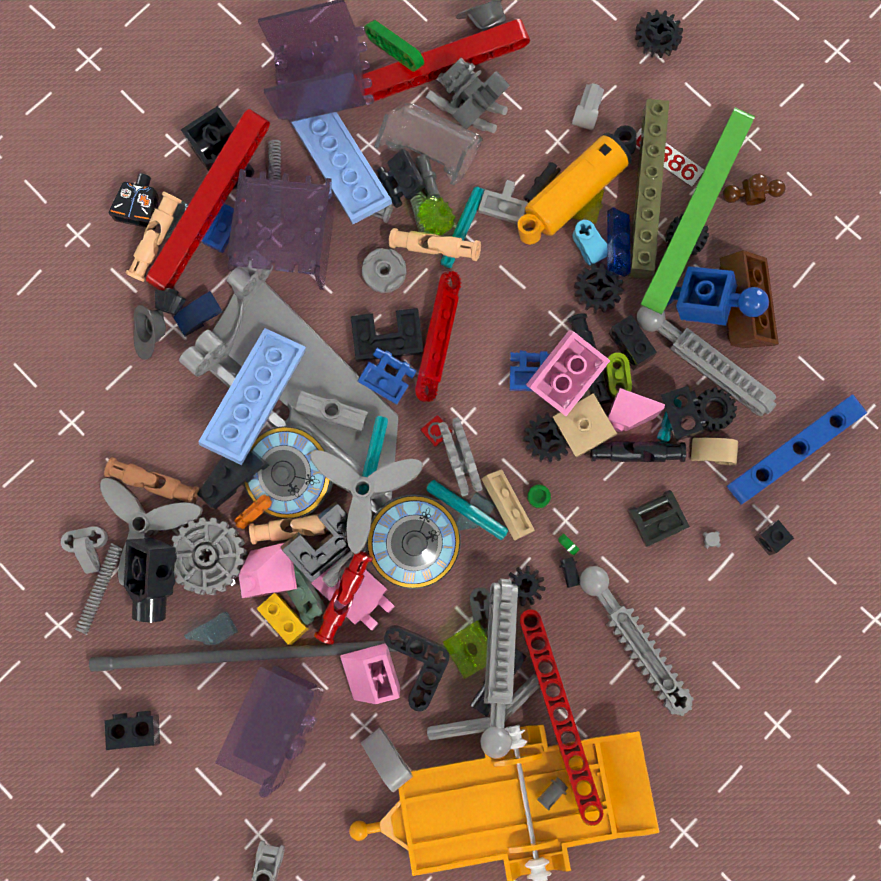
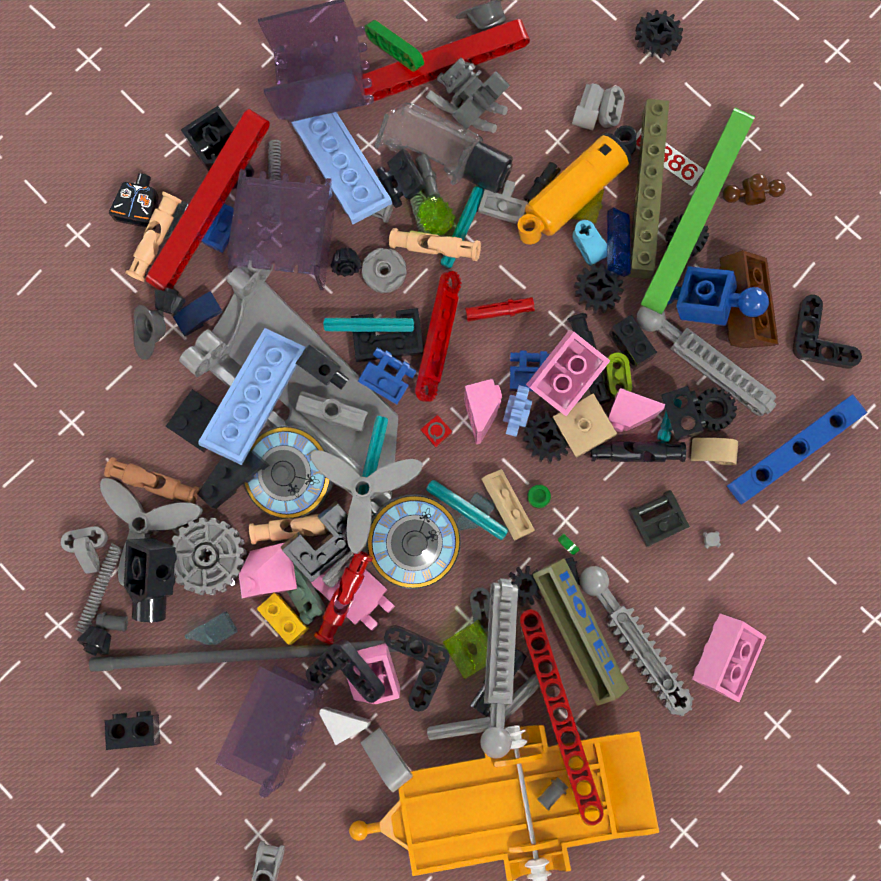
(95, 641): none -> black piece
(112, 622): none -> dark grey pin
(192, 418): none -> black plate
(253, 511): orange axle -> none
(312, 362): none -> black torso
(341, 662): none -> black beam
(342, 724): none -> white slope
(345, 262): none -> black piece
(369, 324): none -> teal axle
(460, 456): light grey piece -> none
(482, 404): none -> bright pink slope
(488, 167): none -> black piece
(505, 308): none -> red pin
(517, 410): none -> light blue gear
(581, 632): none -> olive brick
(611, 107): none -> light grey beam
(729, 657): none -> bright pink slope
(774, 537): black brick -> none
(811, 339): none -> black beam

